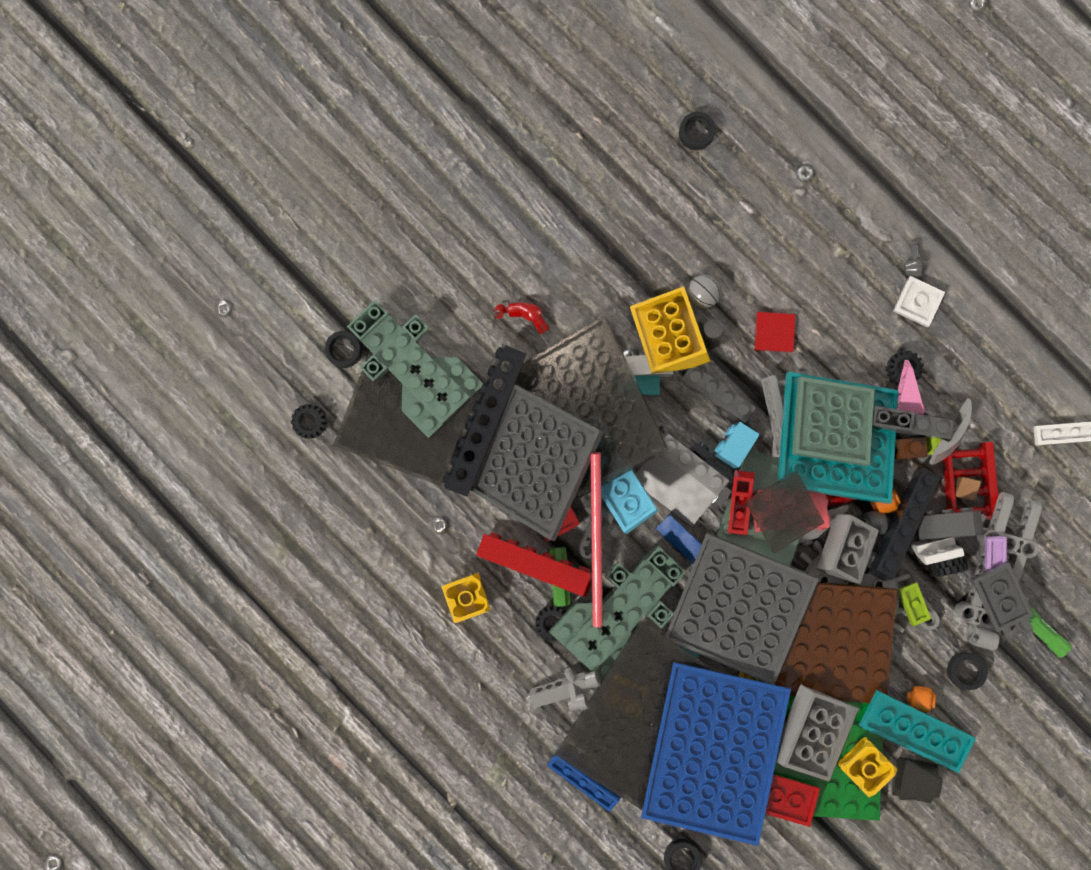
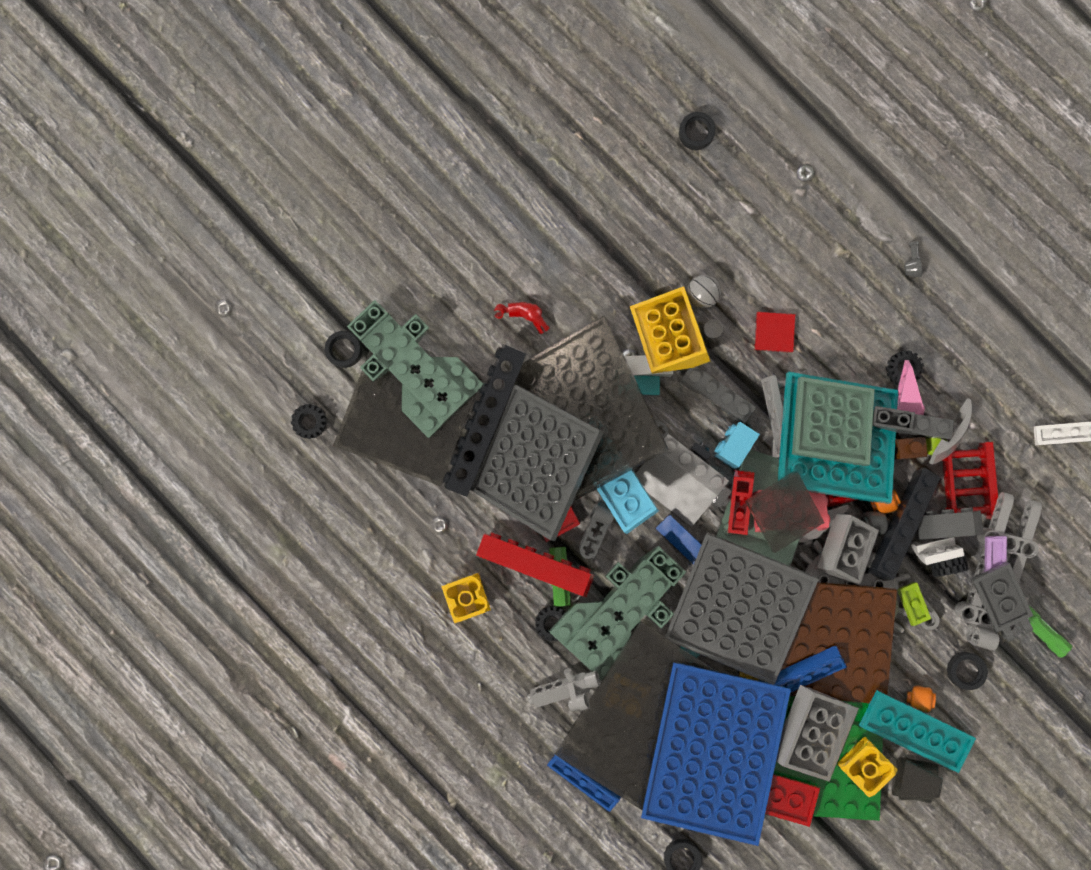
(596, 519): coral piece -> none
(811, 669): none -> blue slope
(918, 301): white plate -> none
(967, 488): medium nougat slope -> none

